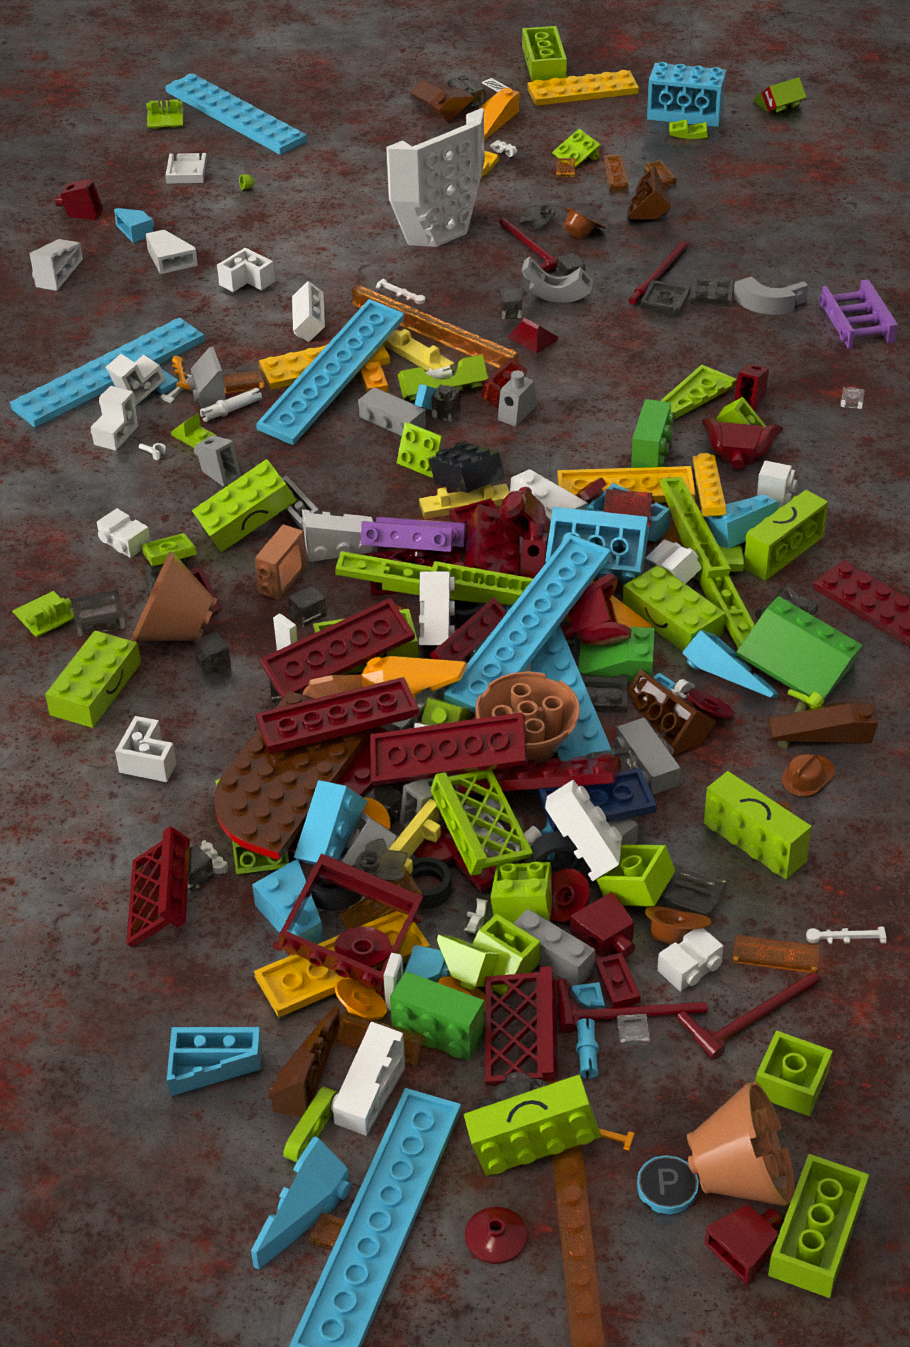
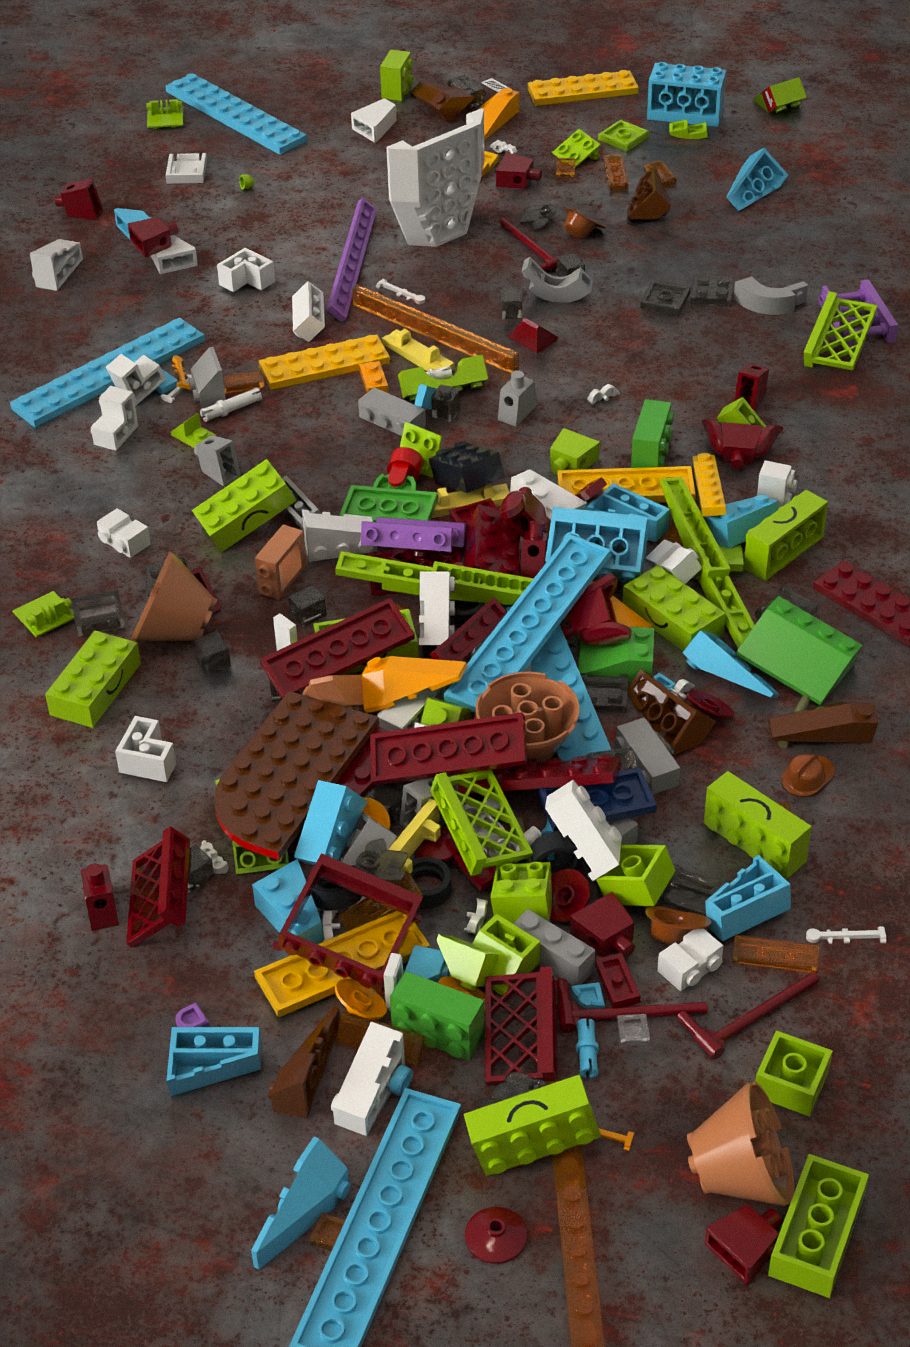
(97, 886): none -> dark red torso
(151, 235): none -> dark red torso
(156, 450): white hand -> none
(158, 550): lime tile -> none
(191, 1017): none -> medium lavender tile
(310, 1124): lime beam -> none
(327, 926): none -> white piece
(330, 372): medium azure plate -> none
(337, 715): dark red plate -> none
(351, 260): none -> medium lavender plate
(364, 945): dark red dish -> none
(374, 119): none -> white slope
(394, 493): none -> bright green plate
(396, 75): none -> lime brick
(400, 1080): none -> medium azure tile
(498, 379): clear red brick -> none
(516, 172): none -> dark red torso
(544, 53): lime brick -> none
(573, 451): none -> lime torso
(607, 391): none -> white piece
(623, 135): none -> lime tile
(630, 503): clear red brick -> none
(641, 289): dark red bar -> none
(667, 1184): black tile -> none
(698, 389): lime wing -> none
(748, 900): none -> medium azure wedge
(756, 179): none -> medium azure wedge
(812, 701): lime hand -> none
(822, 331): none -> lime fence
(852, 397): clear plate -> none

